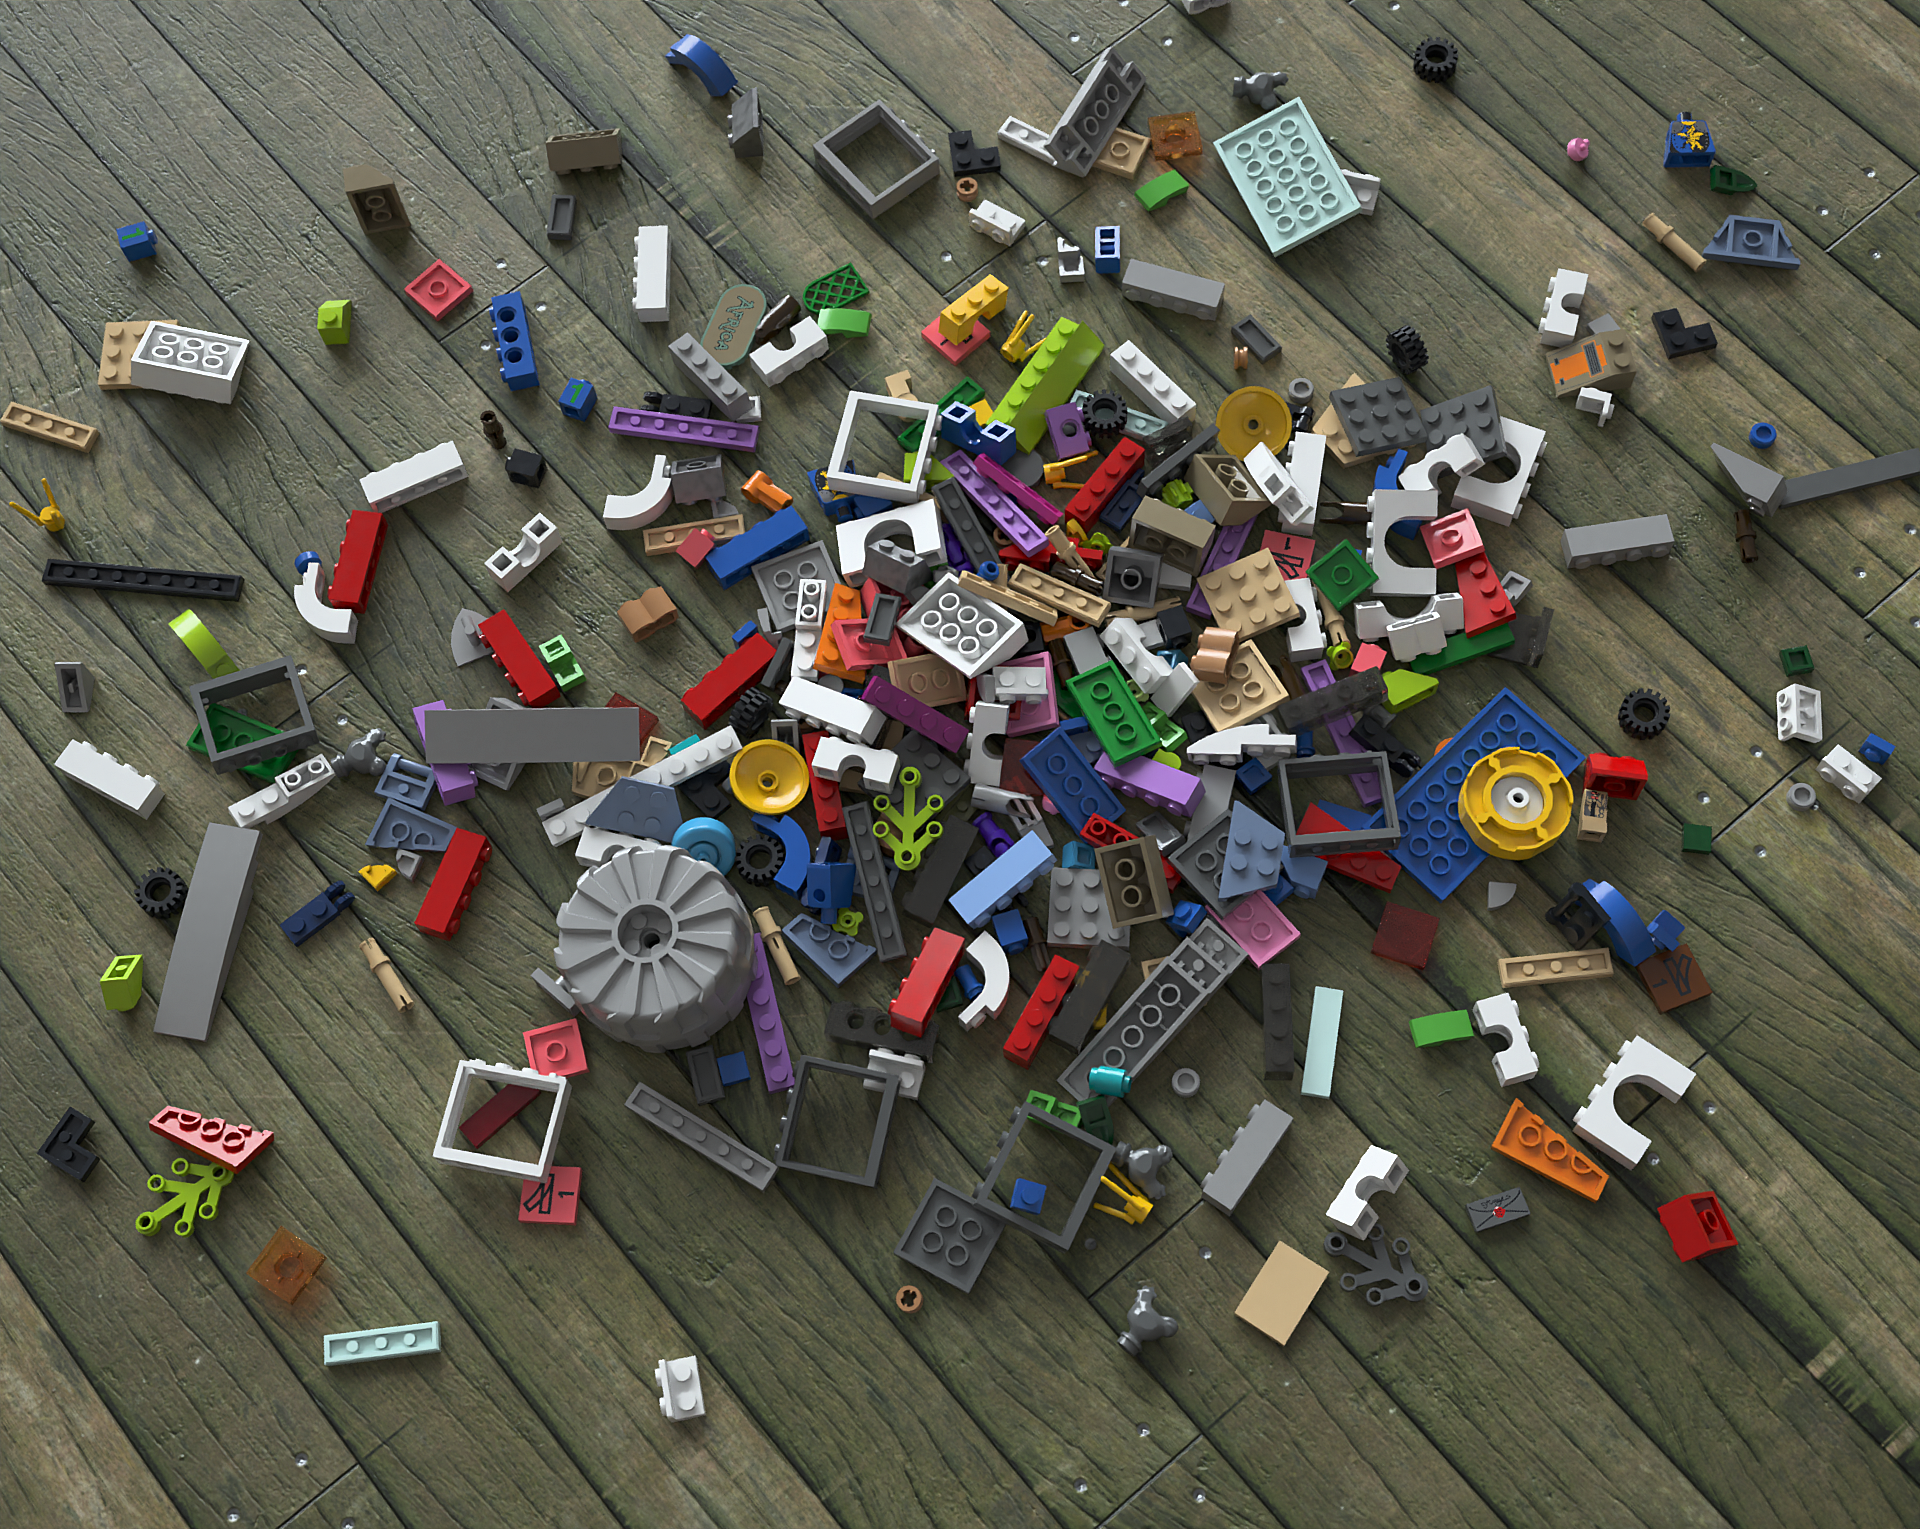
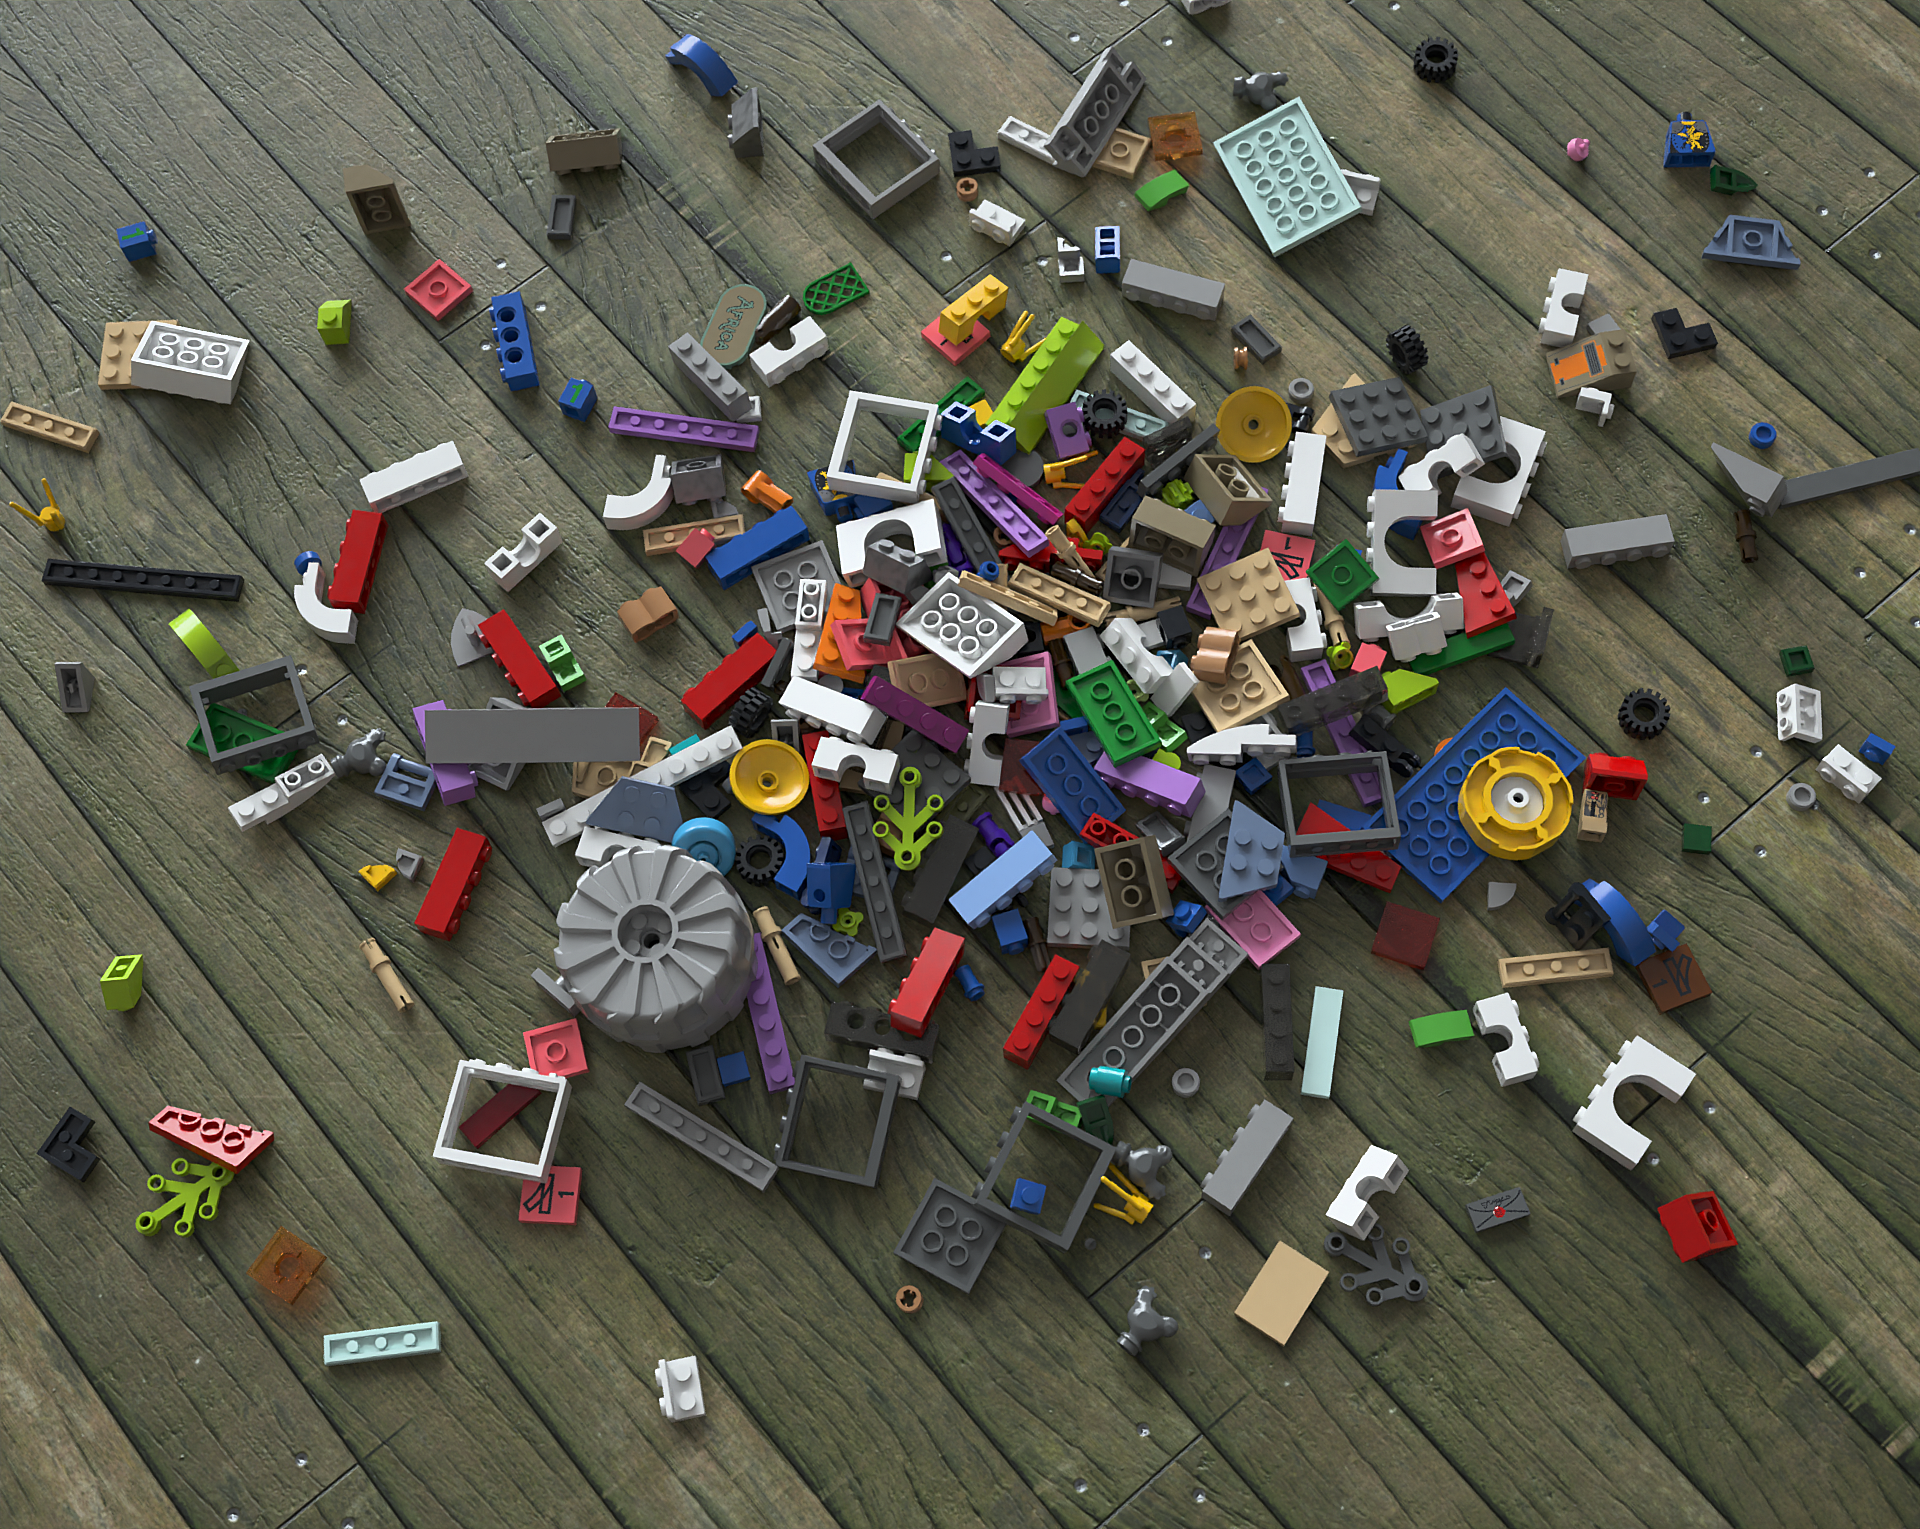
(109, 778): white brick -> none
(151, 883): black tyre -> none
(208, 931): light grey slope -> none
(316, 914): dark blue hinge -> none
(409, 830): sand blue wing -> none
(493, 429): dark brown pin -> none
(526, 468): black brick -> none
(652, 274): white brick -> none
(677, 405): black hinge -> none
(845, 321): bright green slope -> none
(898, 387): tan leg -> none
(950, 998): dark green tile -> none
(992, 962): white arch -> none
(997, 800): light grey piece -> none
(1277, 484): white slope -> none
(1352, 513): dark brown piece -> none
(1540, 1149): orange wing -> none
(1666, 235): tan pin -> none

